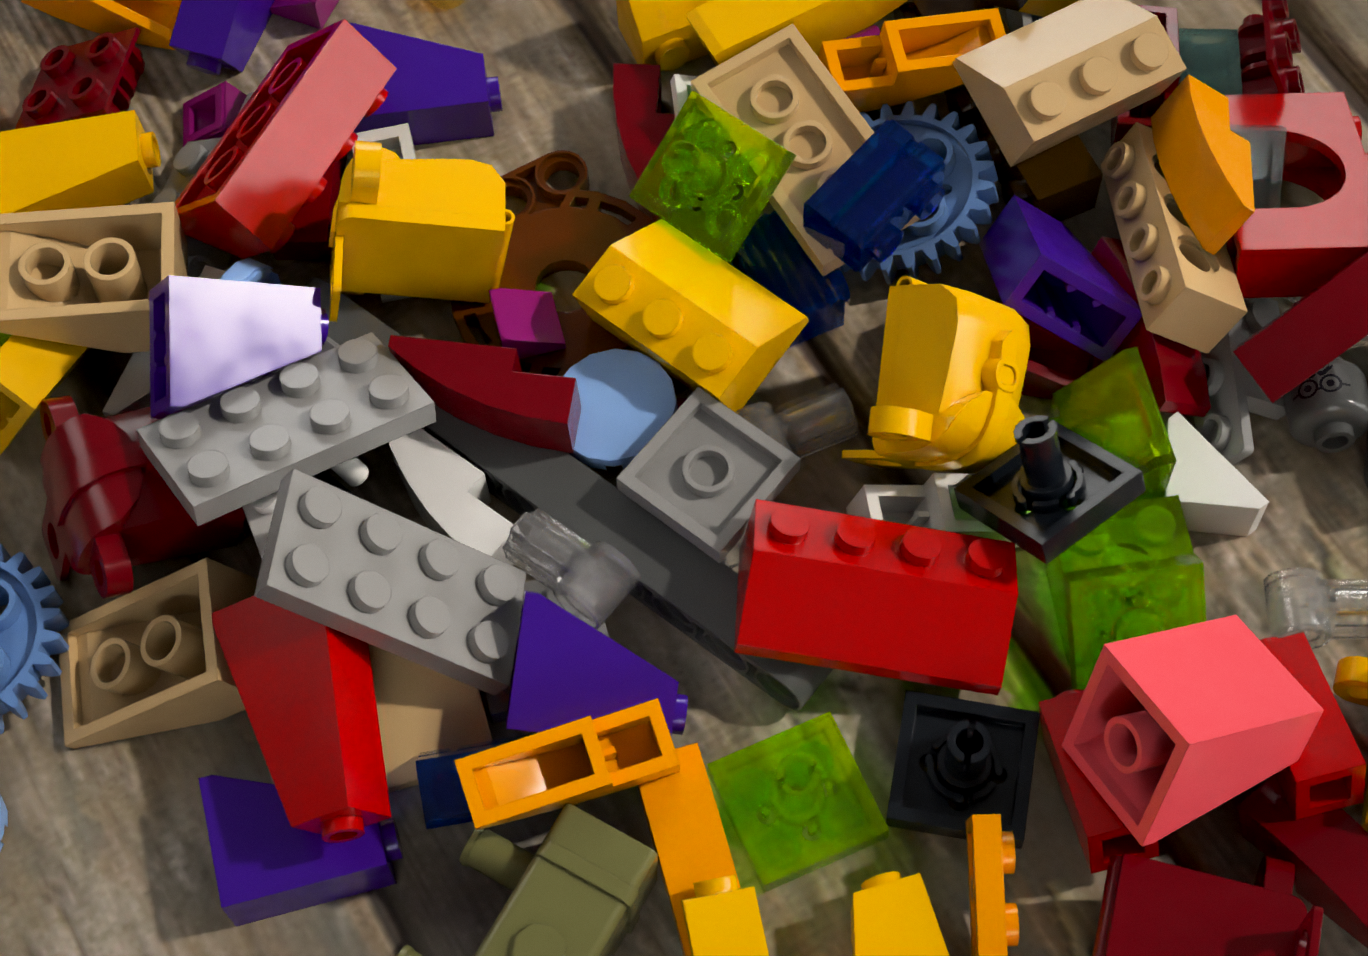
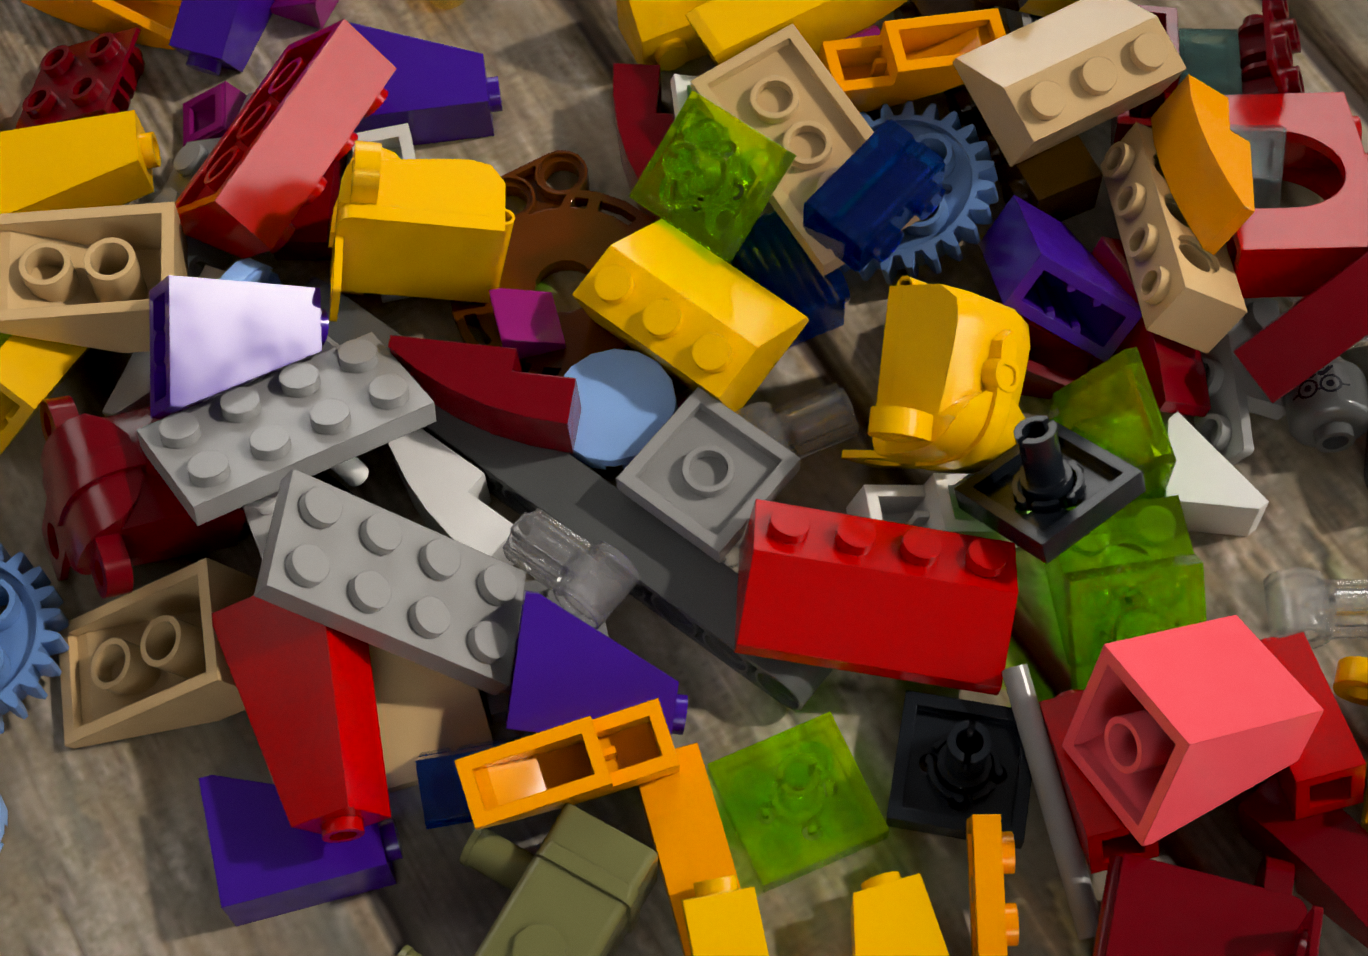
(1052, 800): none -> light grey bar

